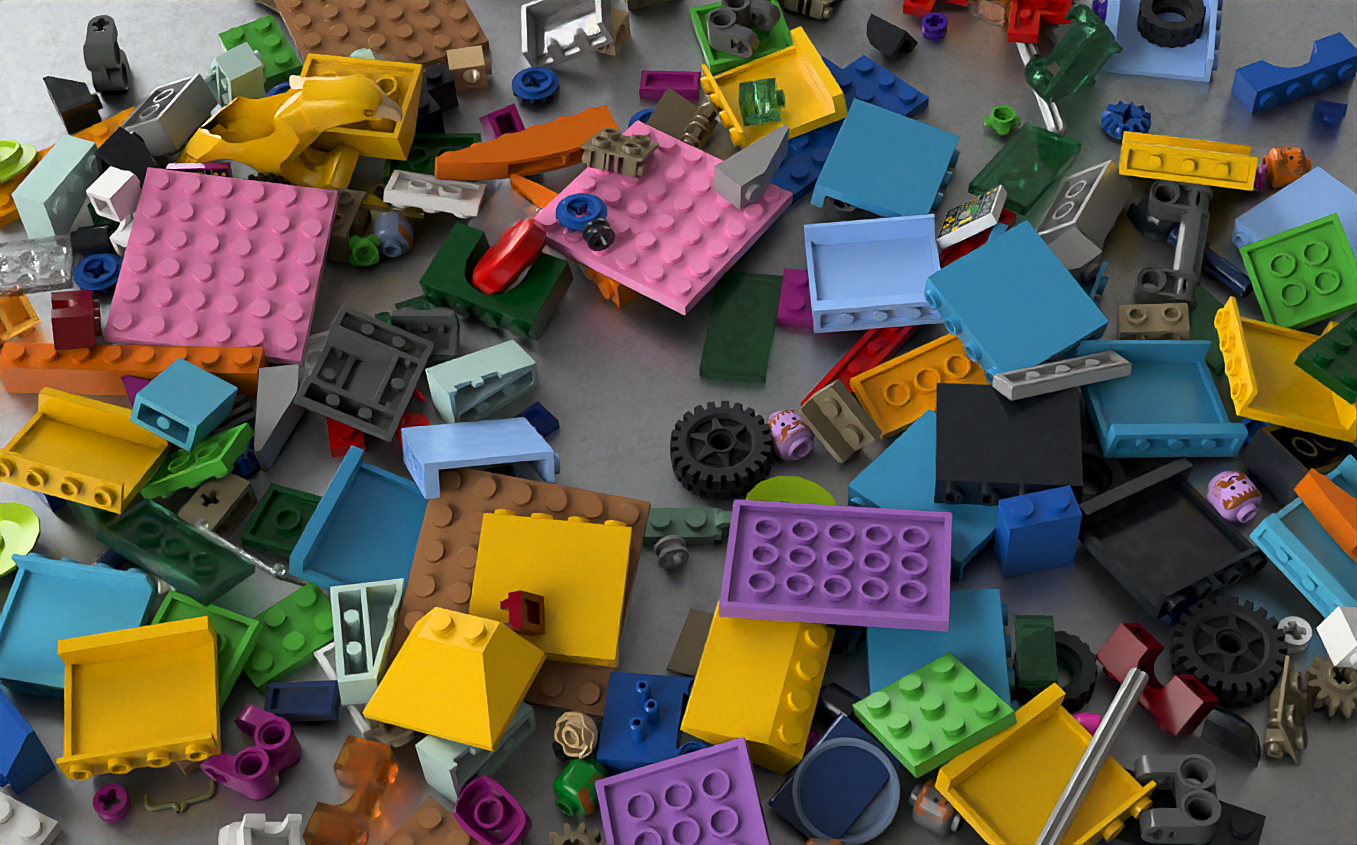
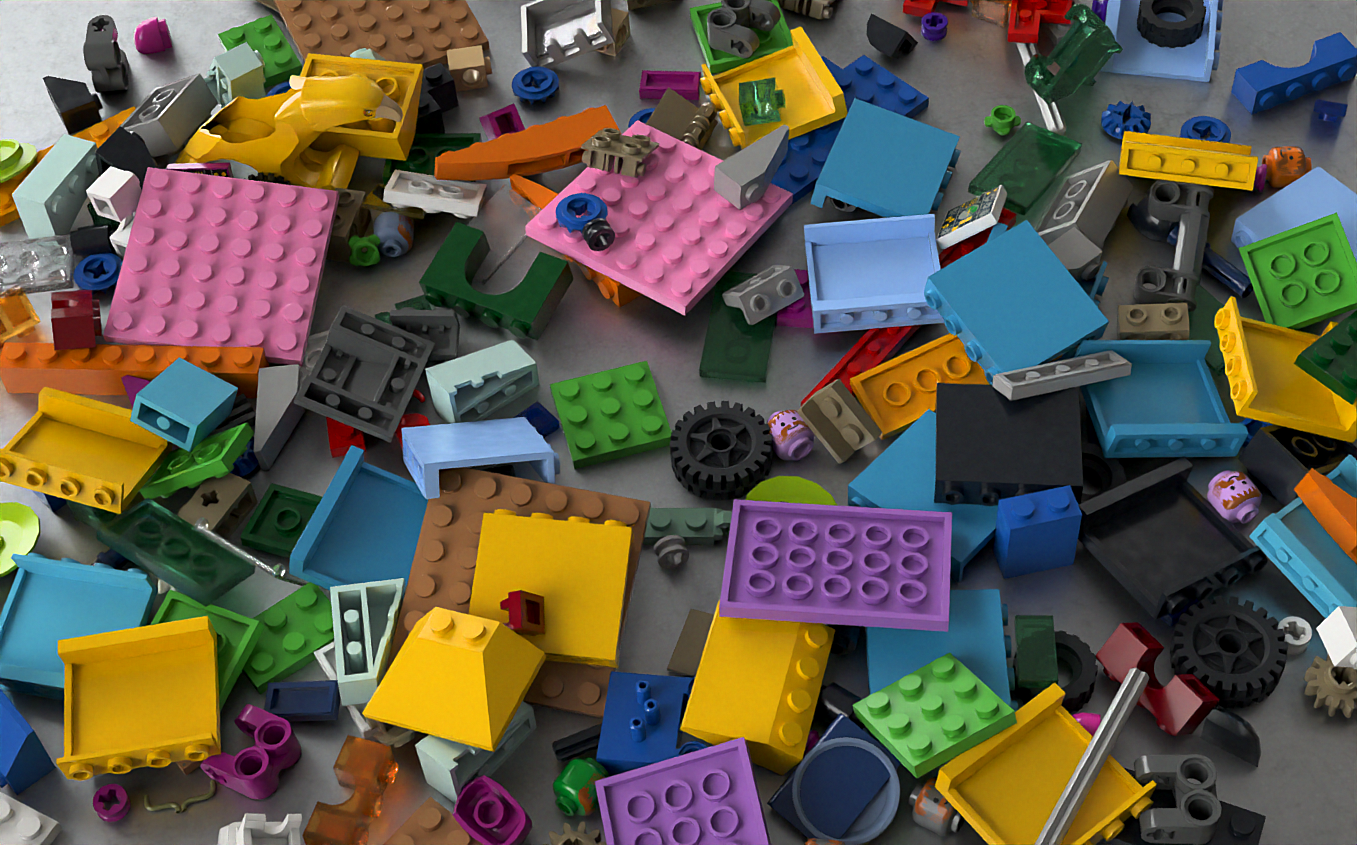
(152, 36): none -> dark pink piece
(509, 257): red piece -> none
(576, 734): tan plate -> none
(611, 414): none -> bright green plate
(765, 293): none -> light grey bracket
(1201, 125): none -> blue gear
(1287, 716): dark tan hinge -> none

